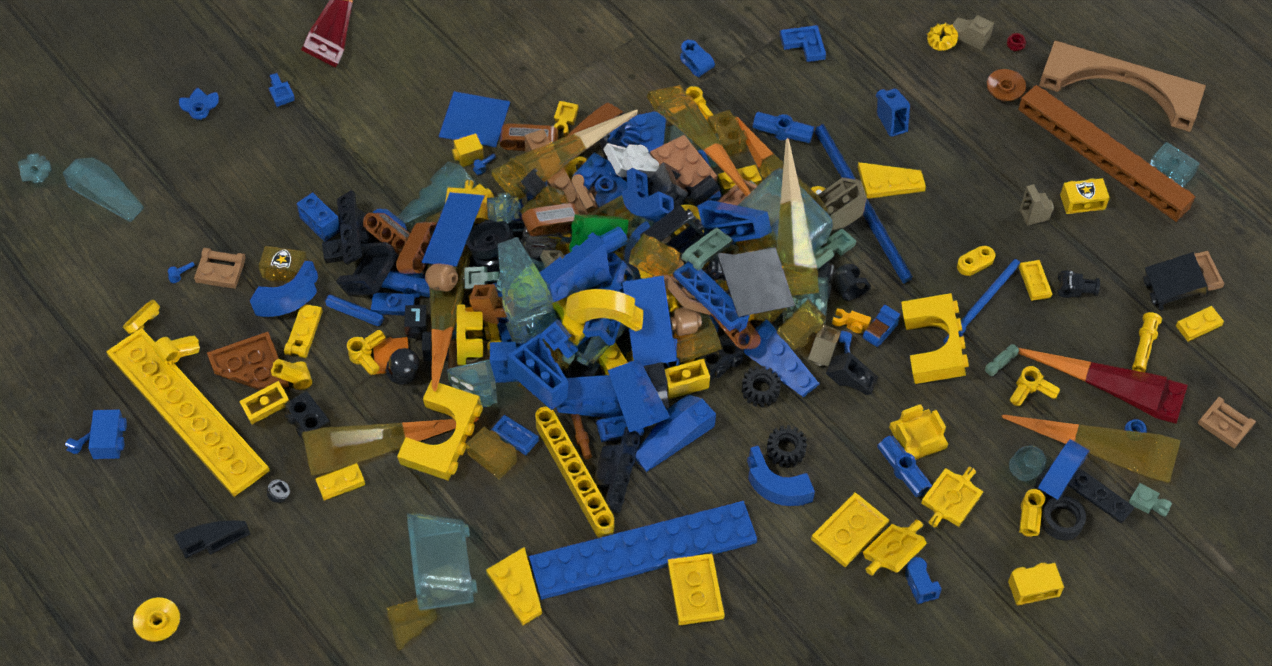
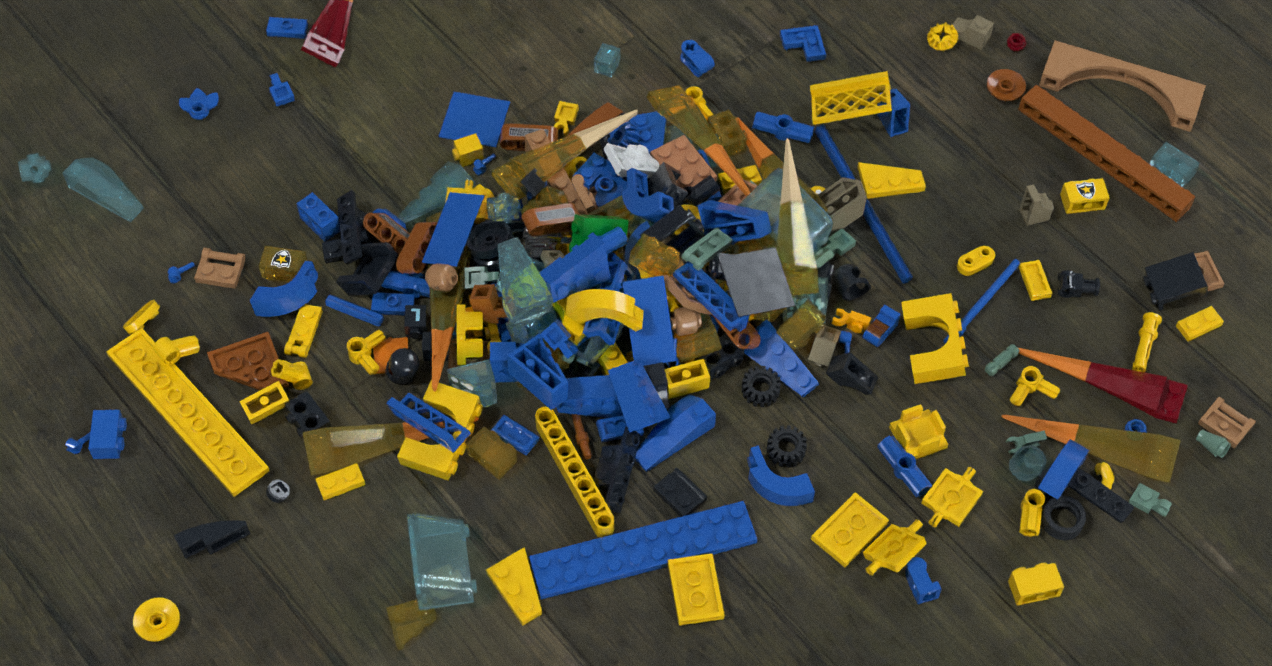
(287, 27): none -> blue plate
(428, 426): none -> blue fence
(607, 60): none -> clear light blue brick
(680, 493): none -> black plate
(847, 90): none -> yellow fence
(1029, 439): none -> sand green plate
(1105, 471): none -> yellow arm
(1213, 443): none -> sand green cone

